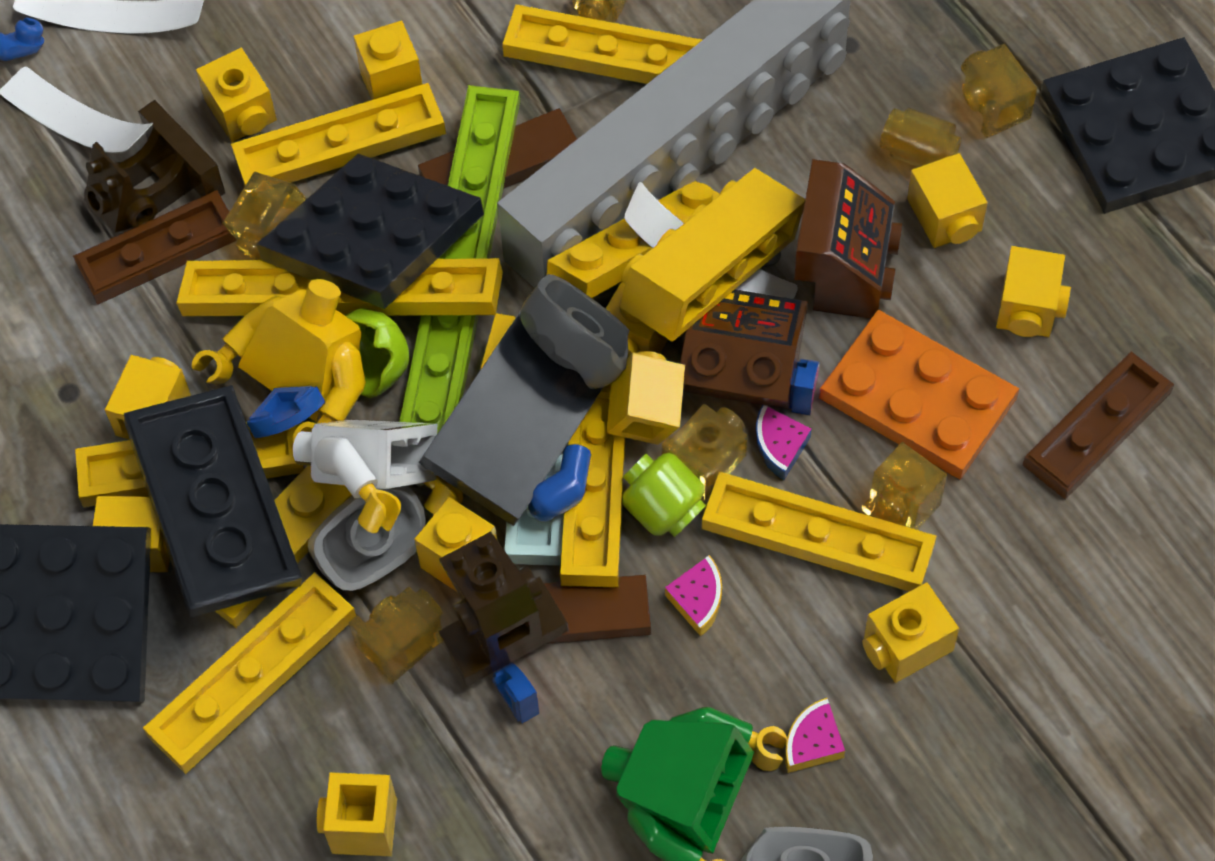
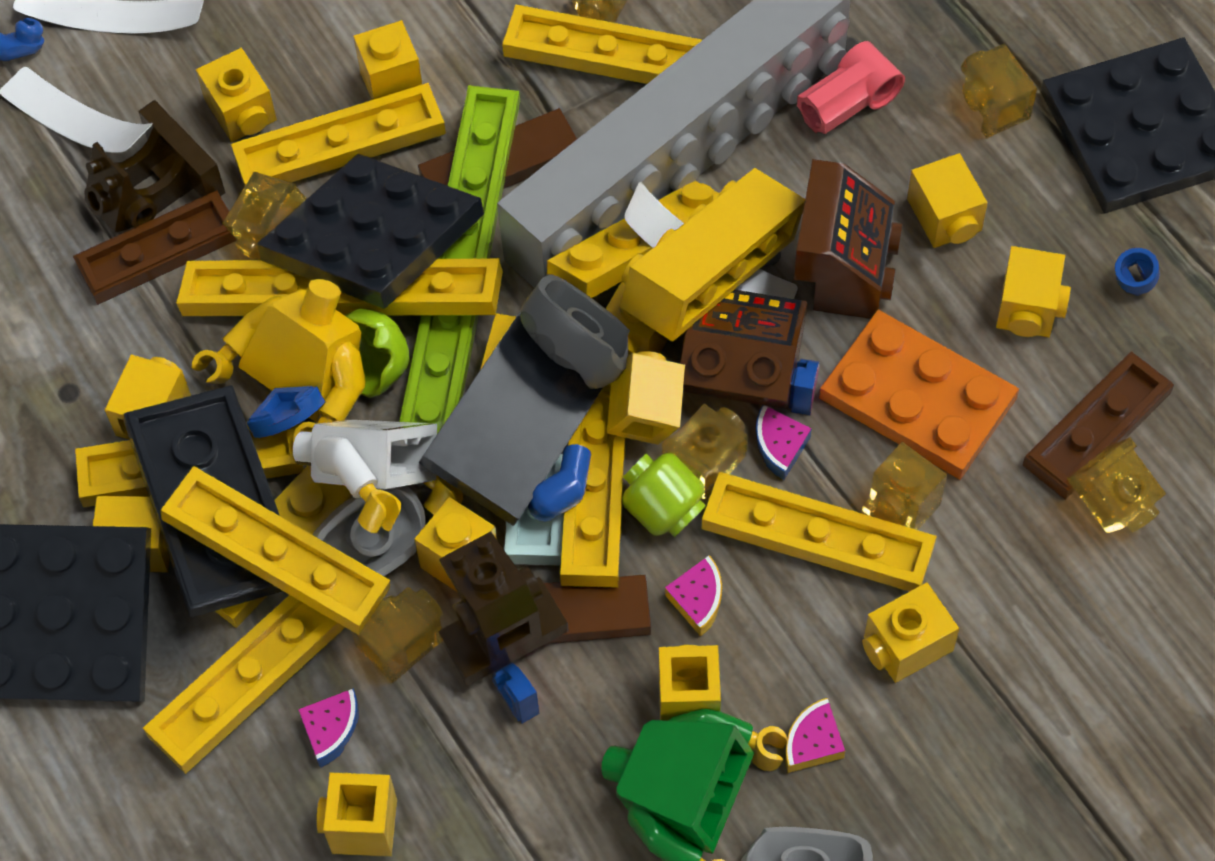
(275, 550): none -> yellow plate
(331, 724): none -> dark pink tile
(688, 679): none -> yellow brick
(860, 81): none -> coral piece
(919, 137): clear yellow brick -> none
(1102, 489): none -> clear yellow brick
(1147, 266): none -> blue hinge

